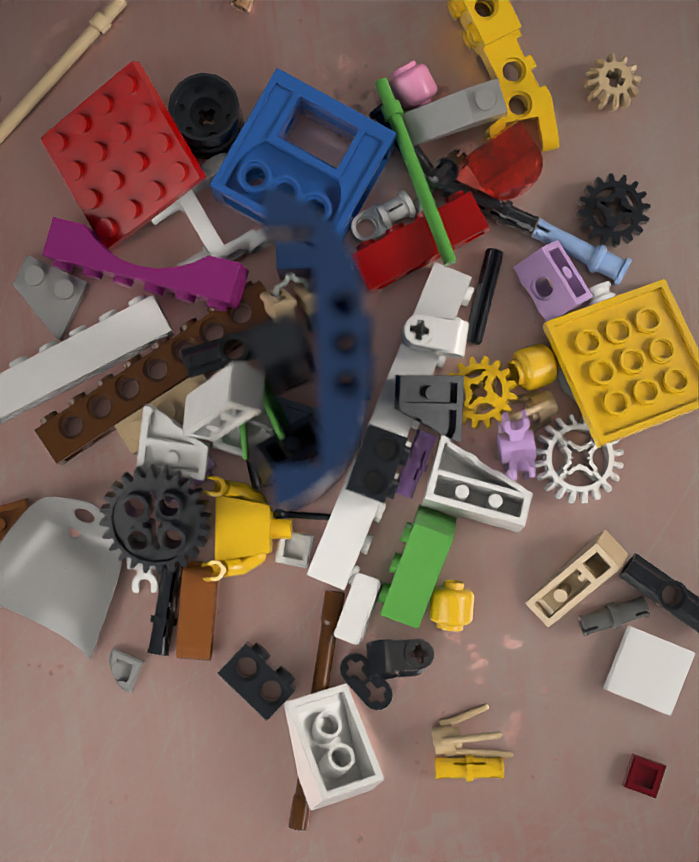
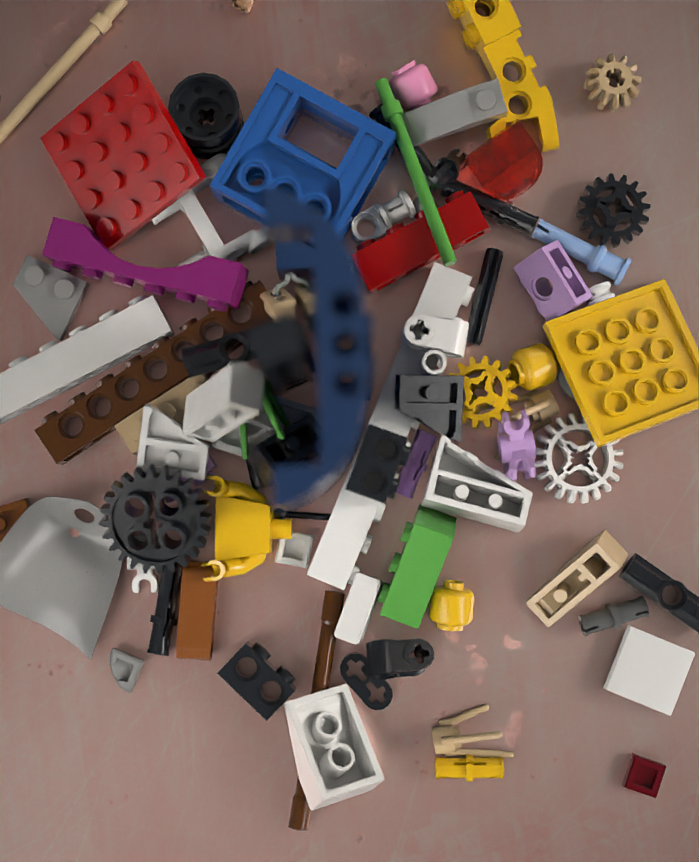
(437, 354): none -> white hinge

